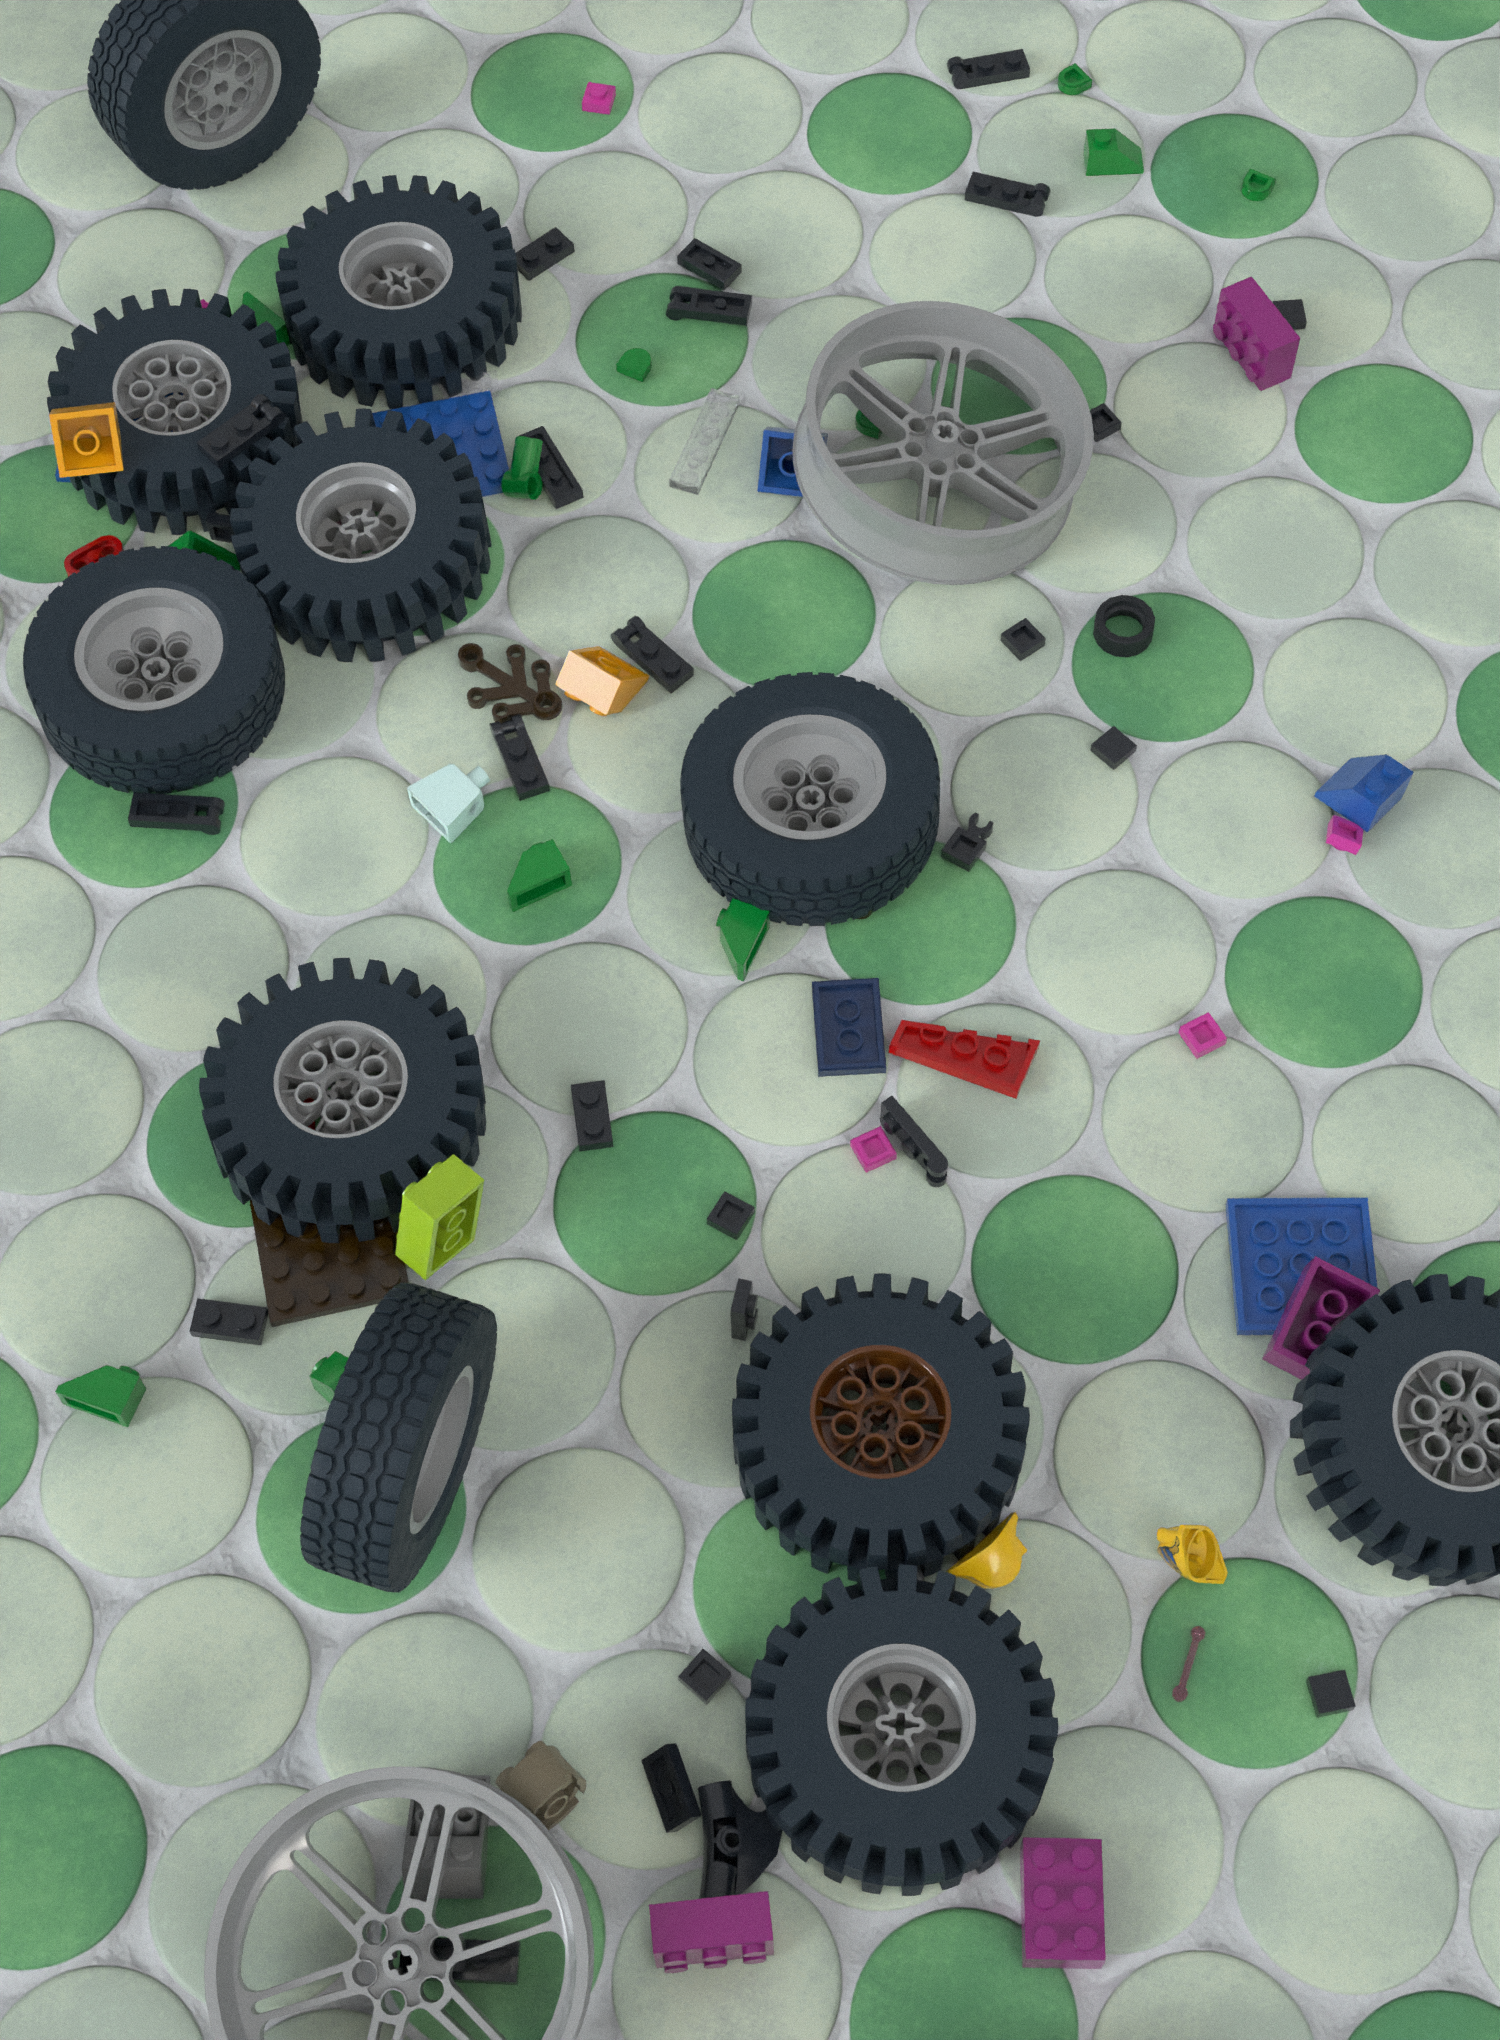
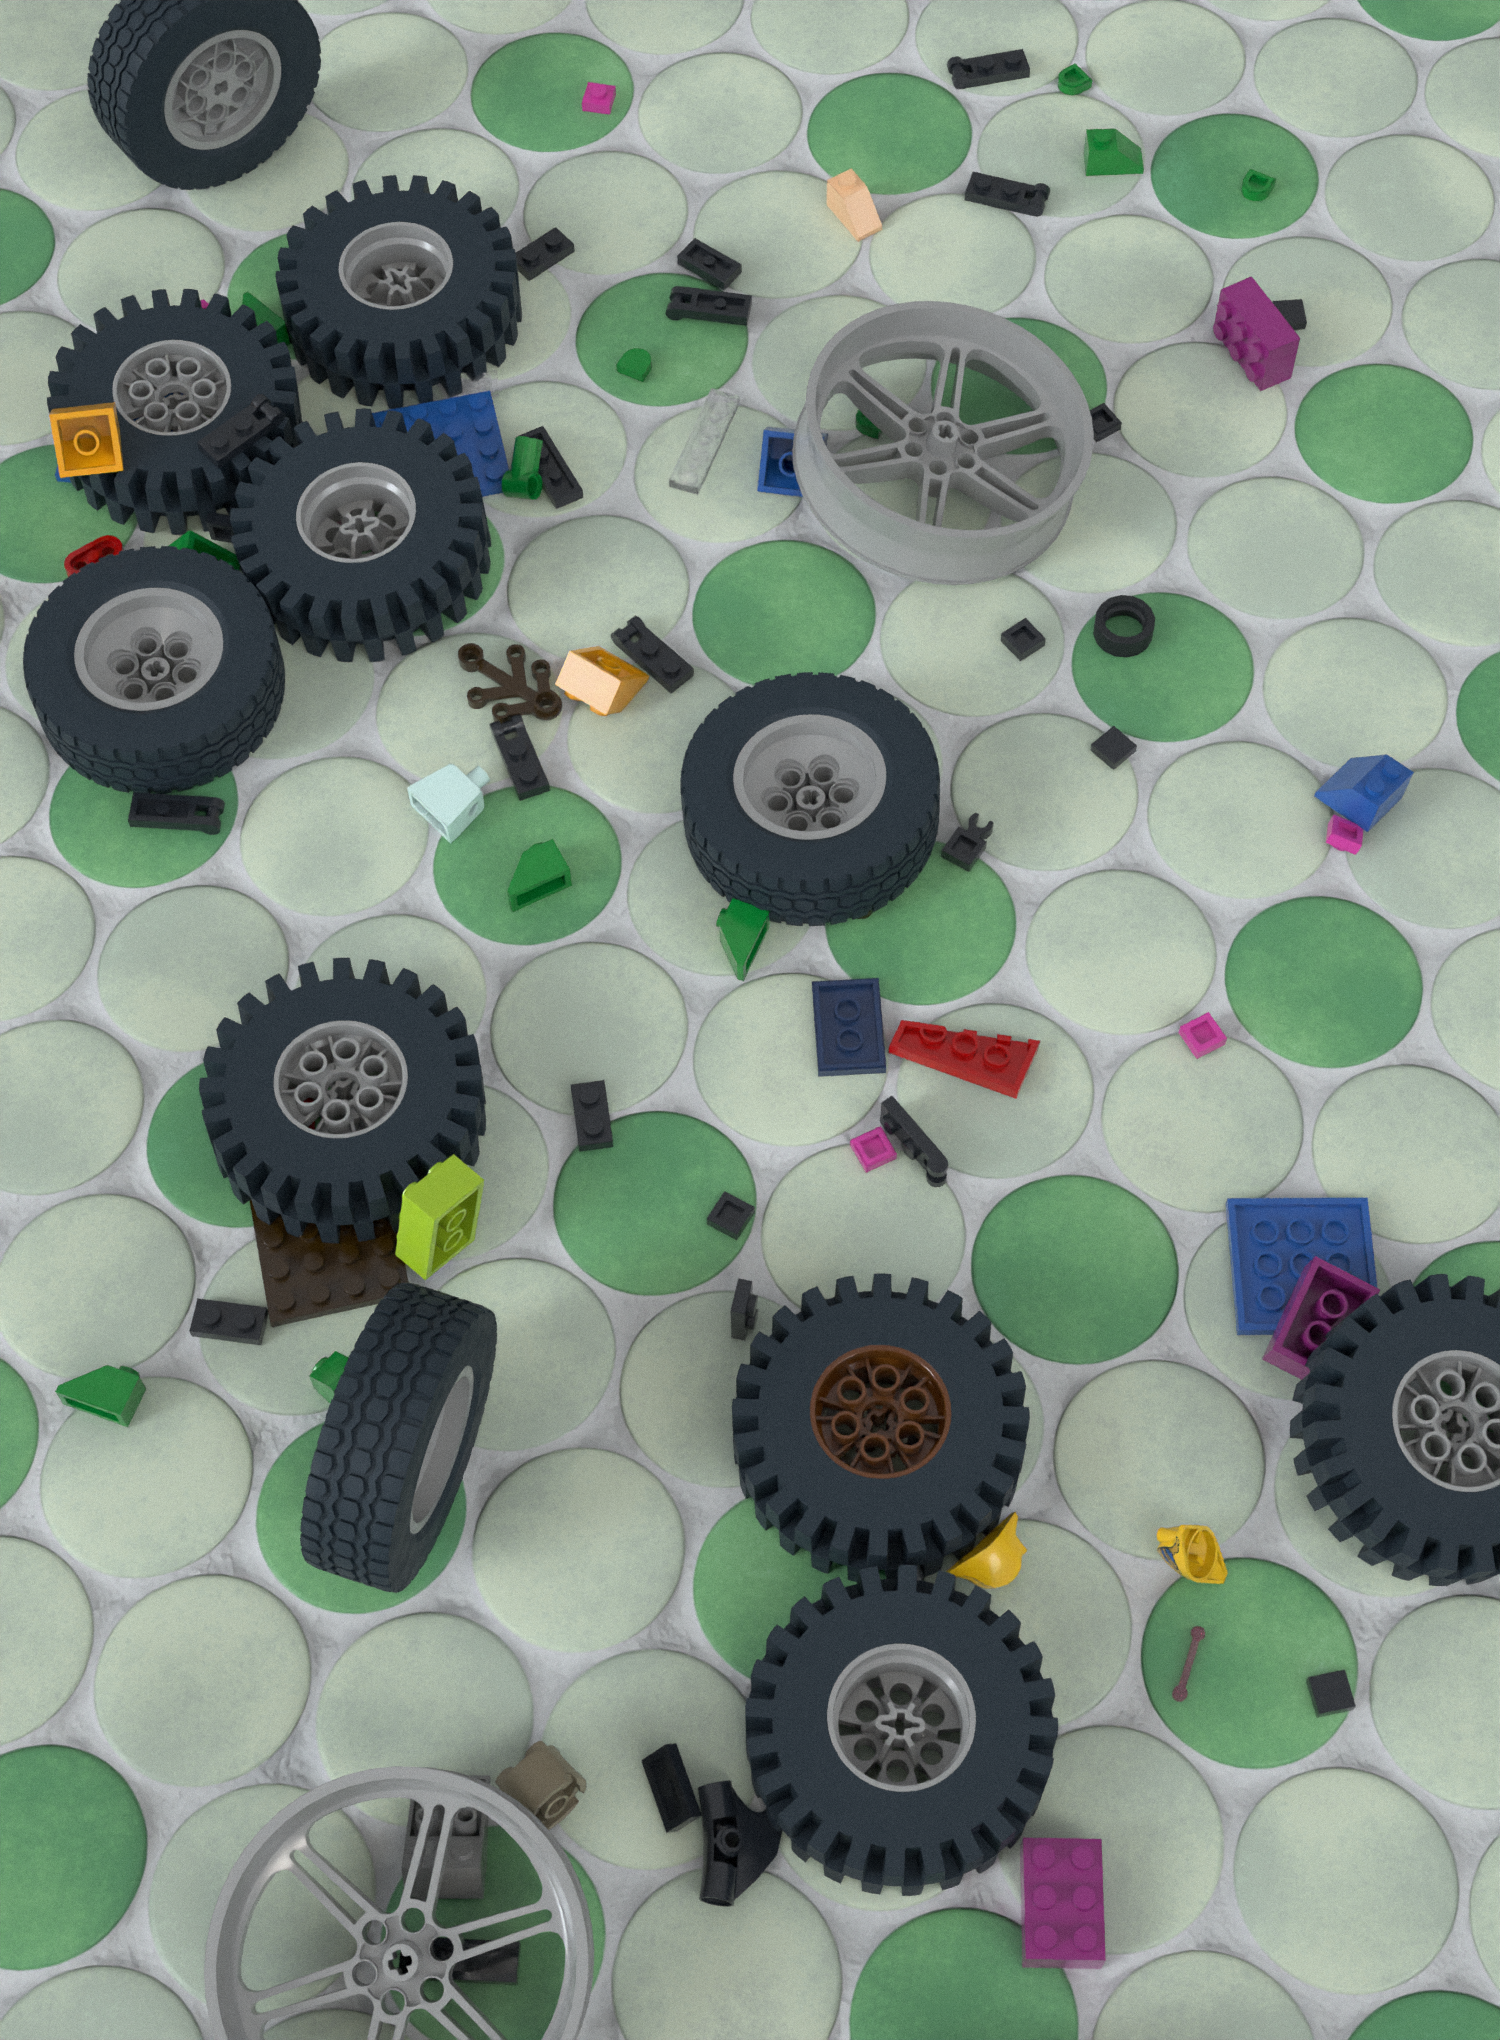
(704, 1676): black plate -> none
(711, 1931): magenta brick -> none
(853, 204): none -> light nougat slope

